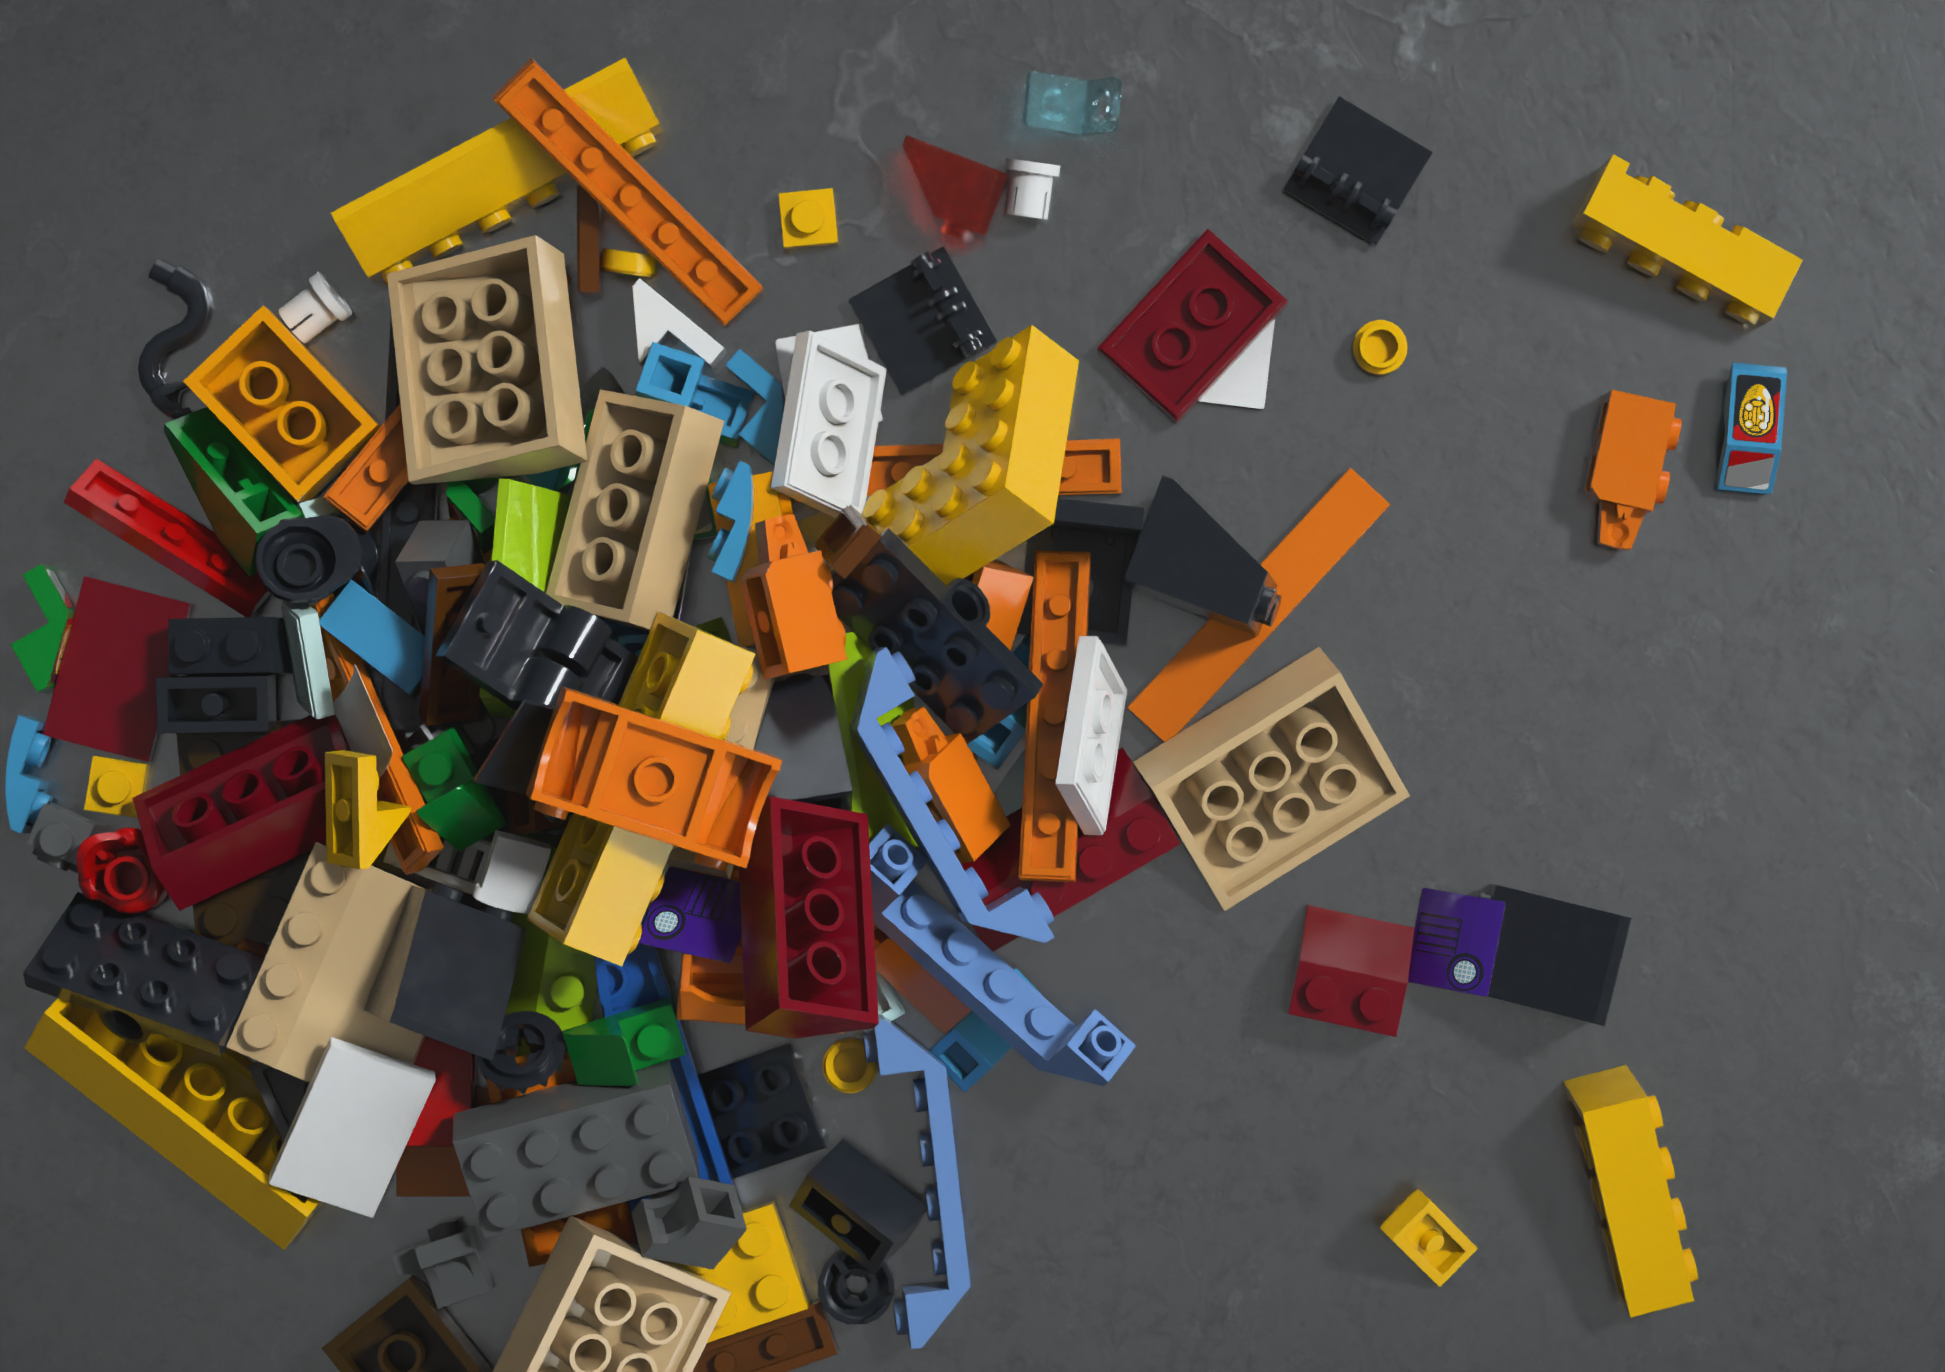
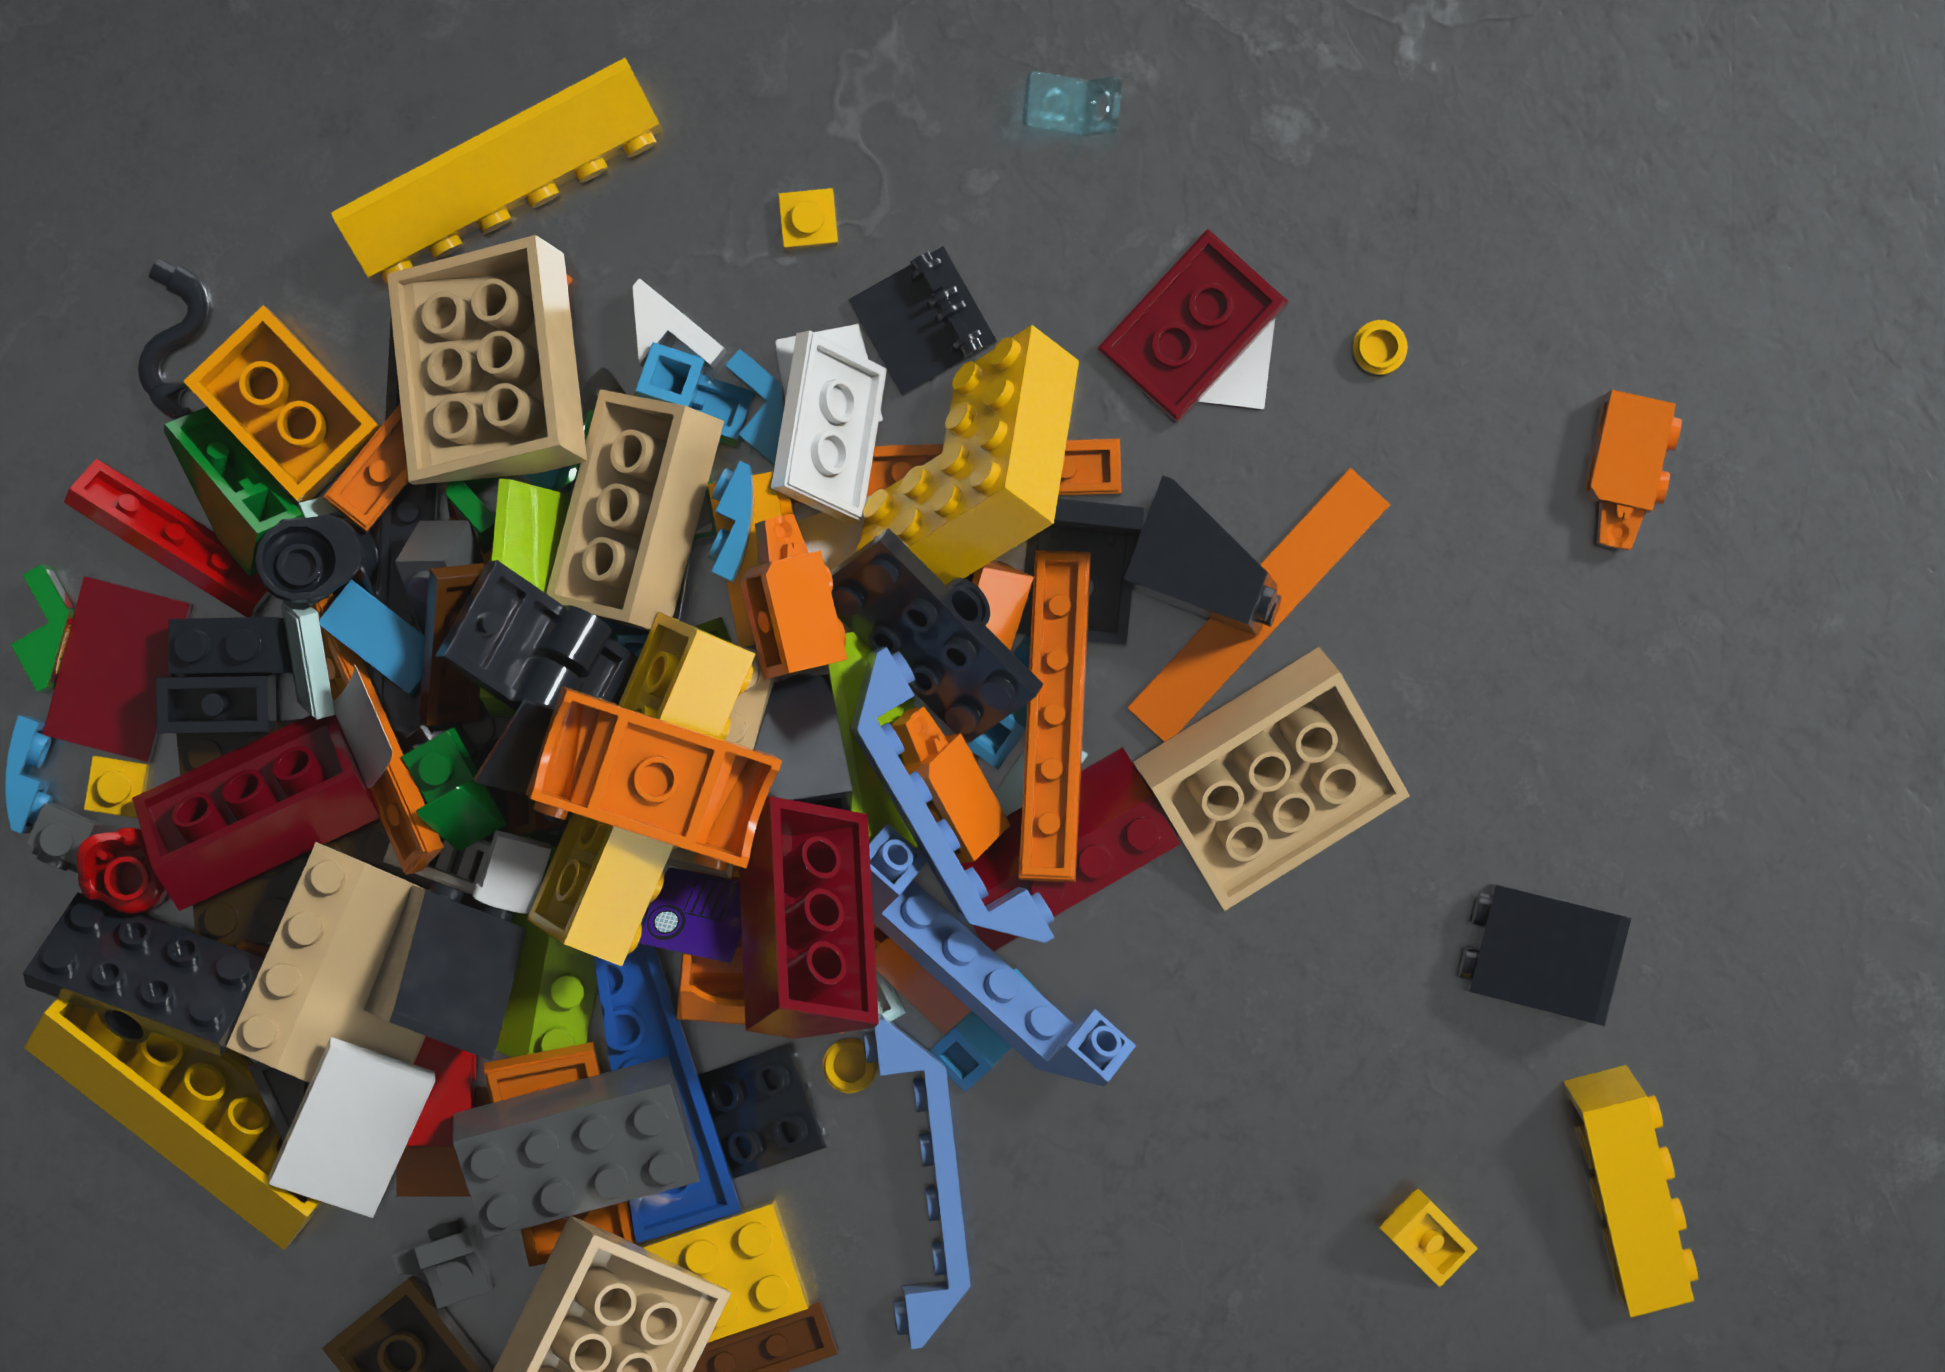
(315, 308): white bush -> none
(355, 820): yellow slope -> none
(546, 1049): black gear -> none
(589, 245): reddish brown tile -> none
(620, 1044): green slope -> none
(627, 191): orange tile -> none
(628, 262): yellow tile -> none
(690, 1223): dark grey brick -> none
(847, 541): reddish brown tile -> none
(849, 1307): black wheel -> none
(858, 1206): black brick -> none
(956, 190): clear red slope -> none
(1029, 188): white bush -> none
(1091, 736): white tile -> none
(1350, 971): dark red slope -> none
(1357, 170): black hinge -> none
(1455, 941): dark purple sticker -> none
(1685, 243): yellow wedge -> none
(1752, 428): slope -> none

